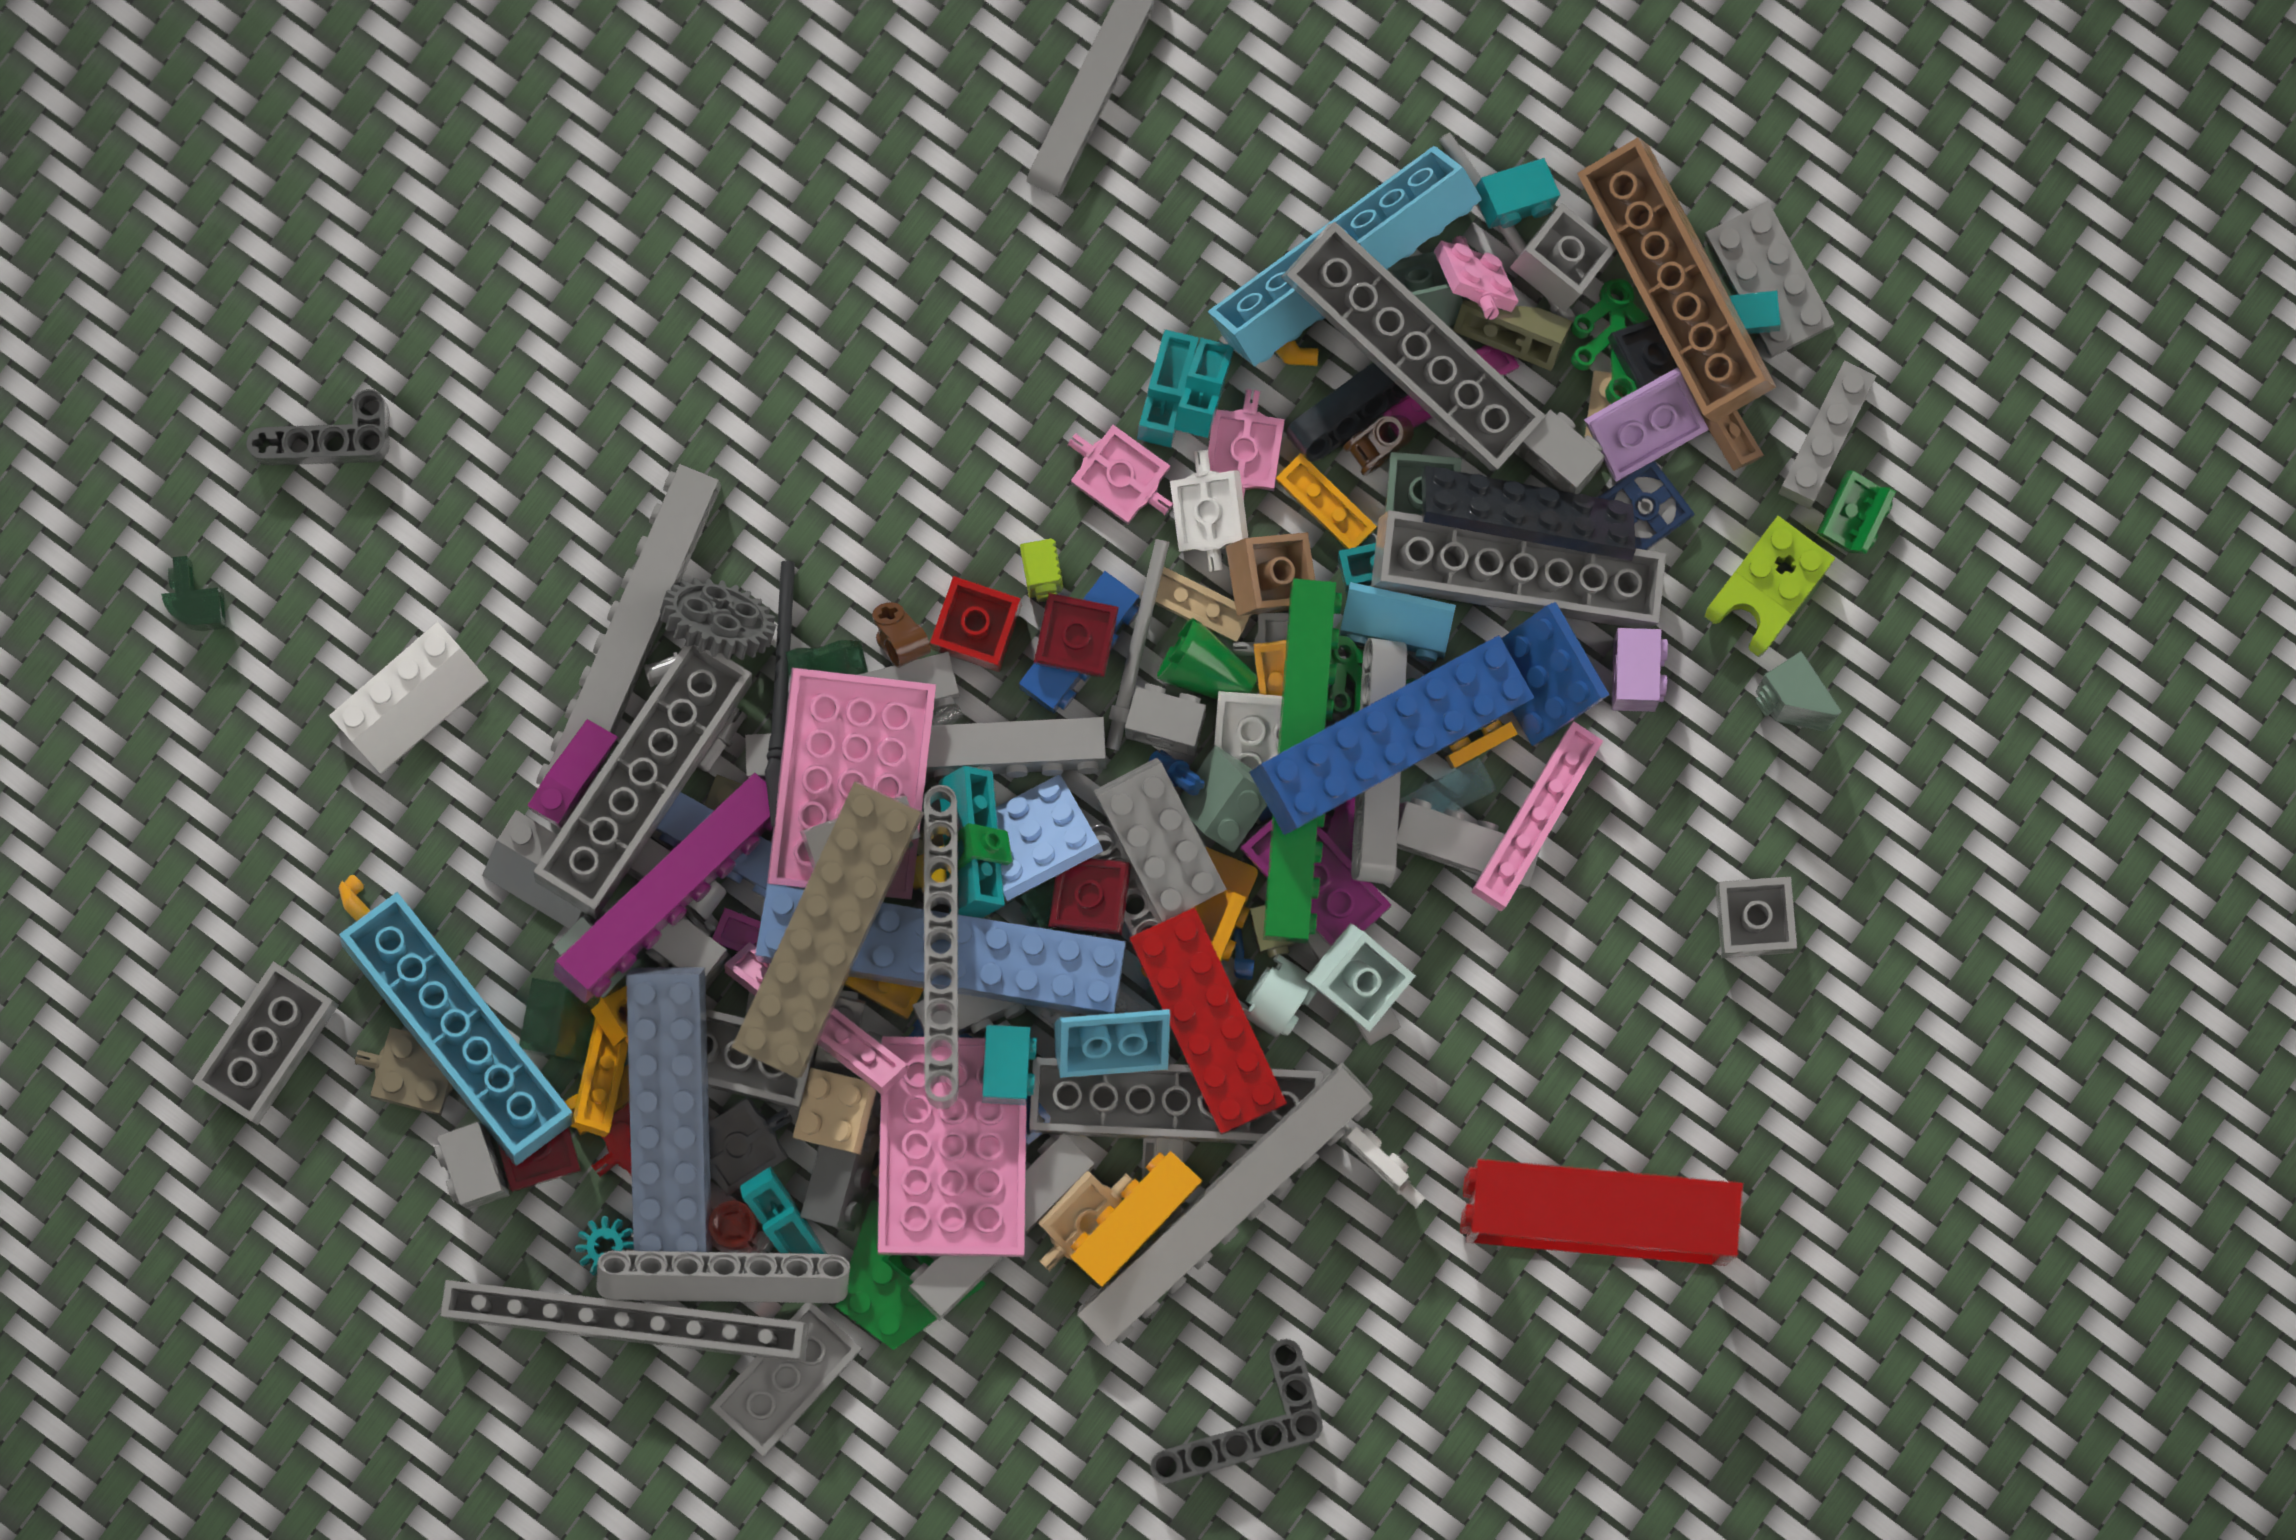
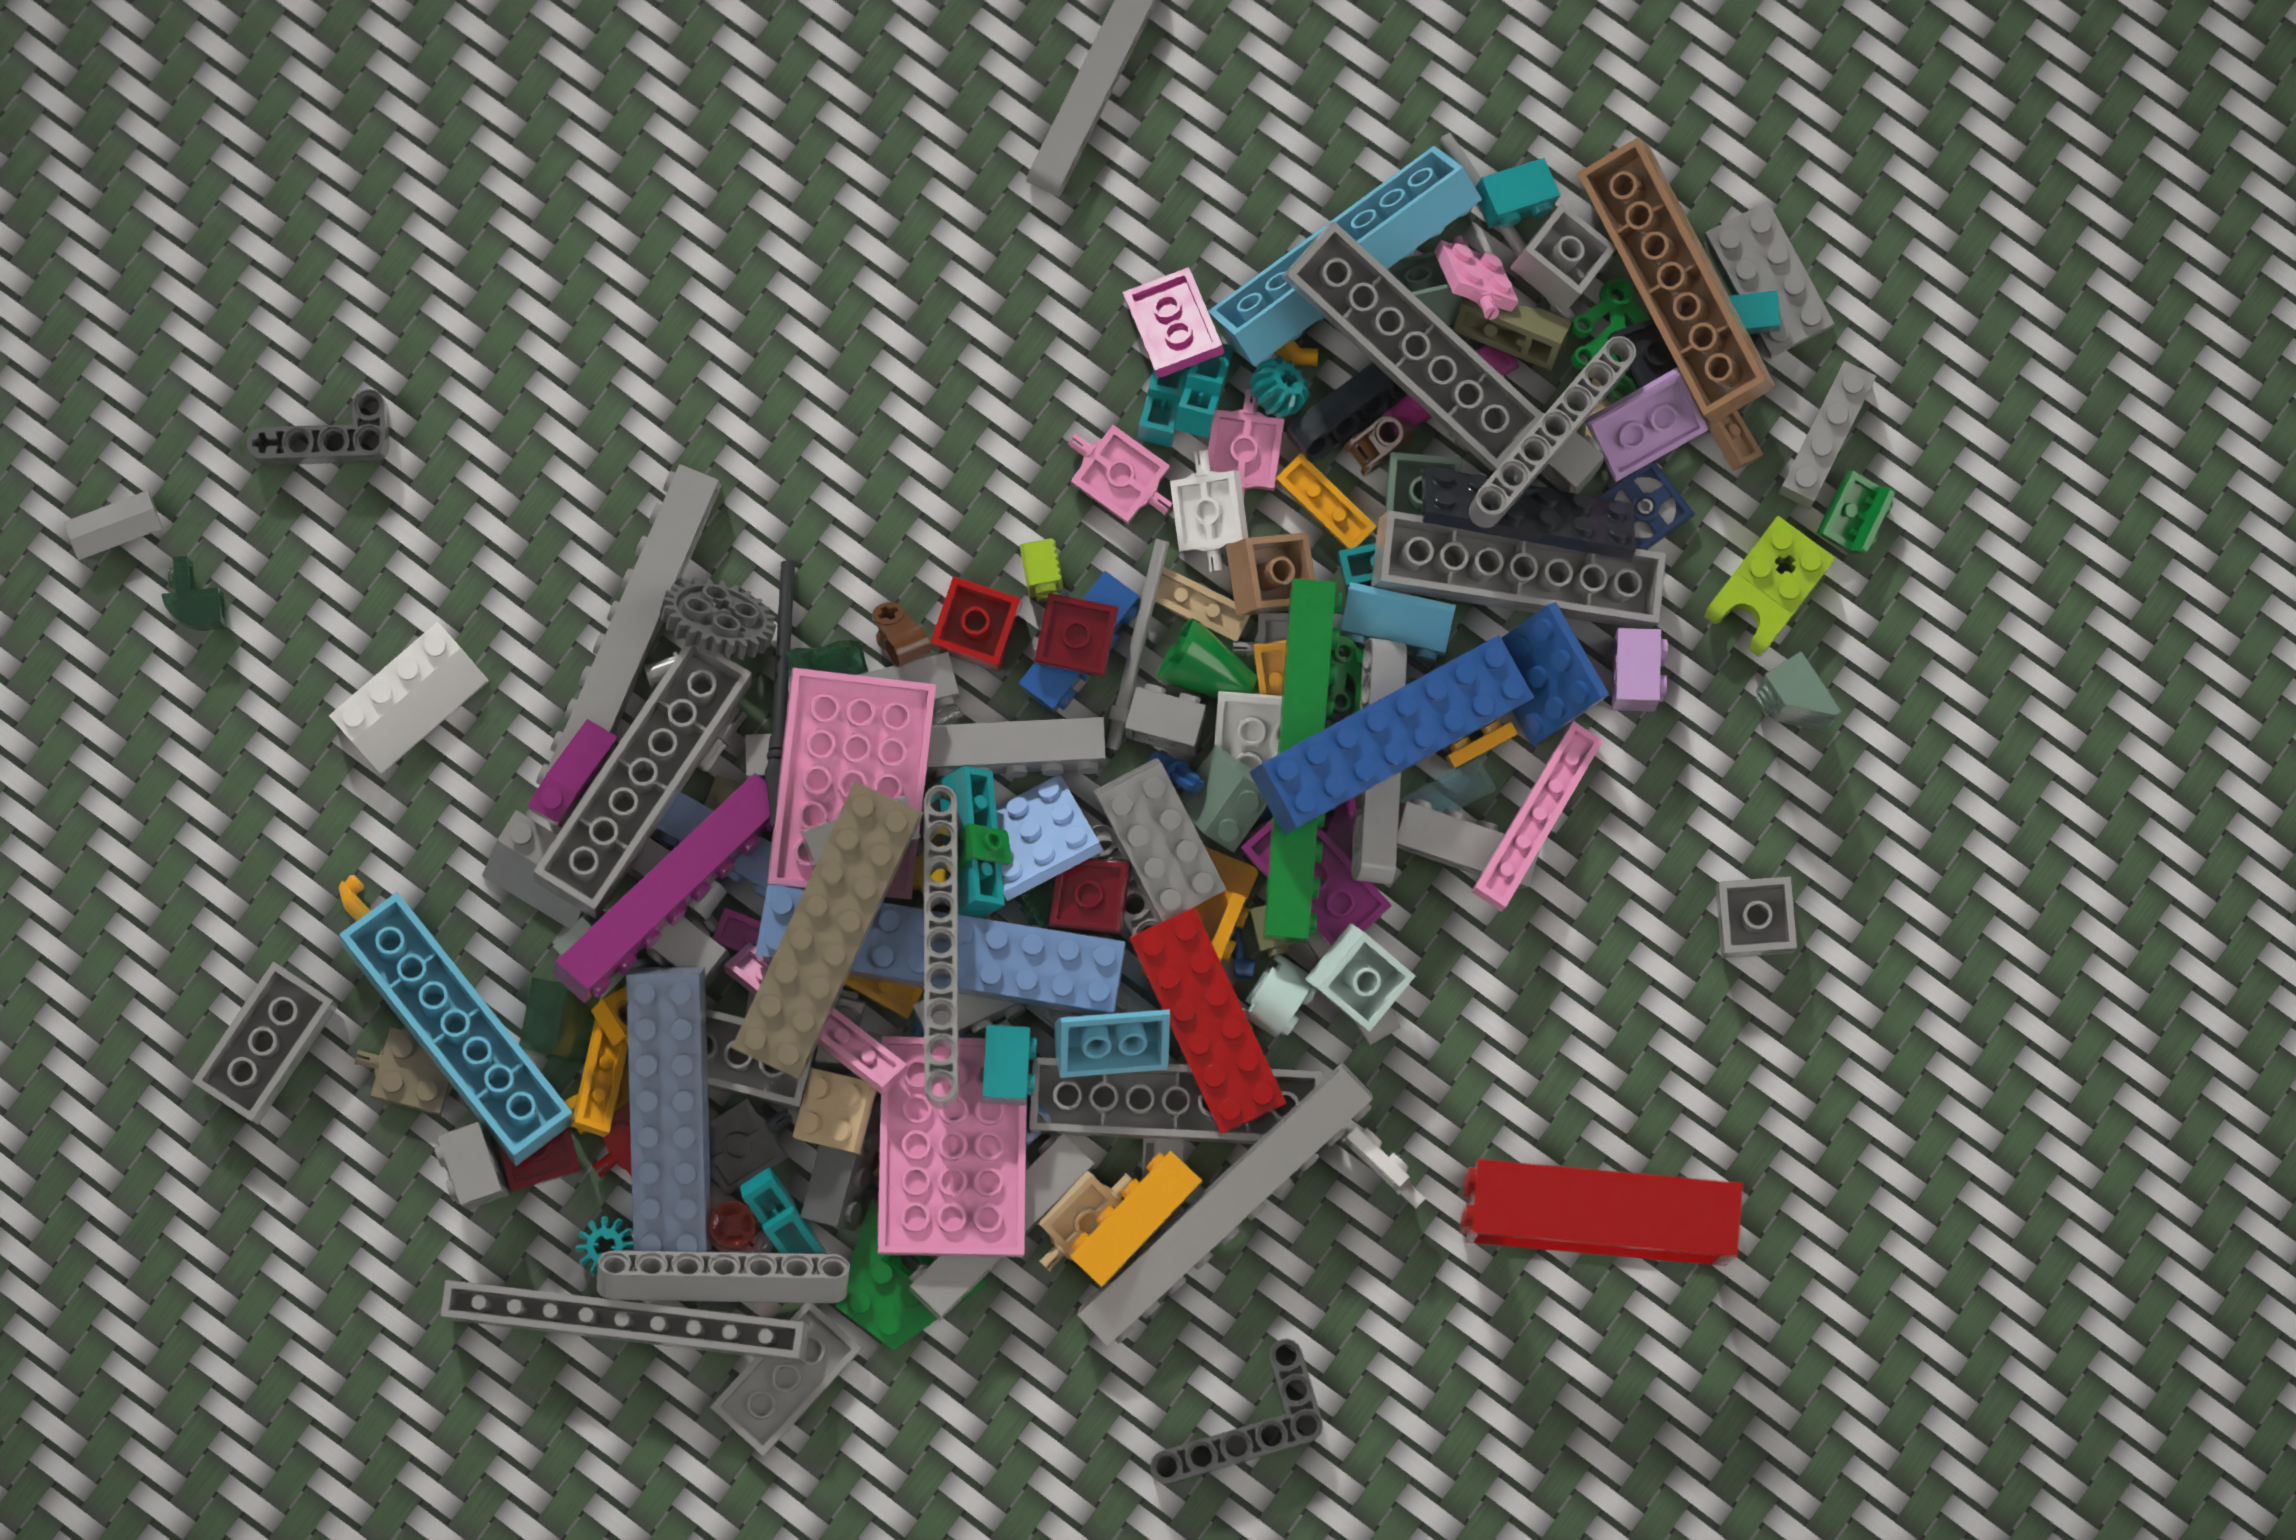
(113, 525): none -> light grey piece
(1173, 322): none -> plate
(1279, 387): none -> teal gear
(1542, 443): none -> light grey beam

